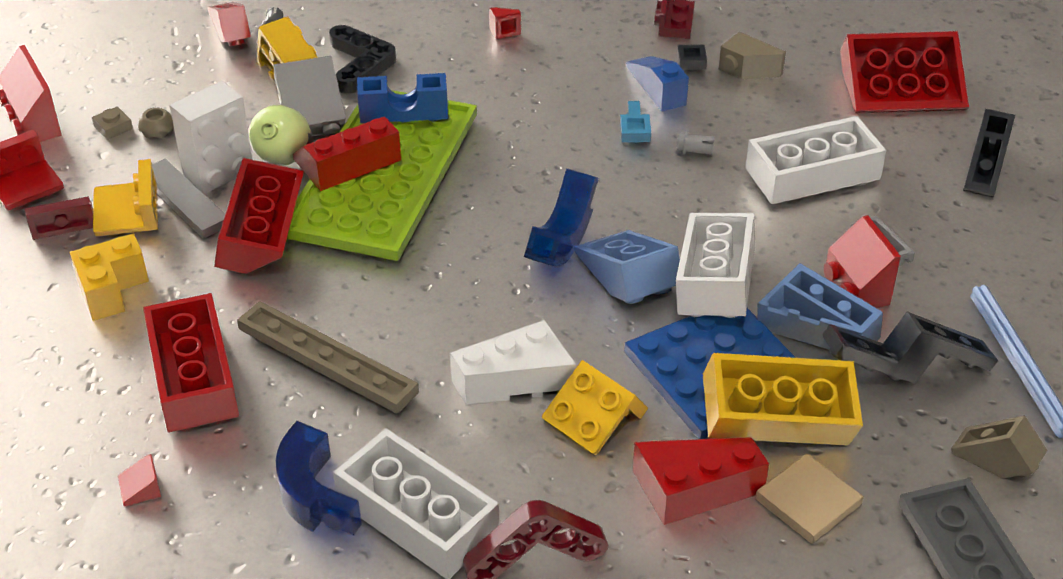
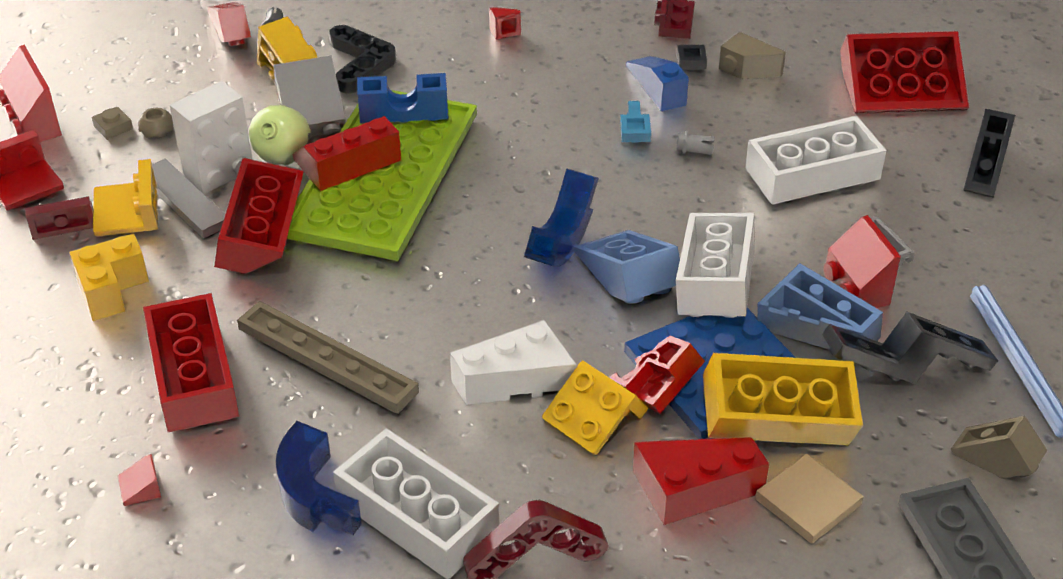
(661, 372): none -> red slope

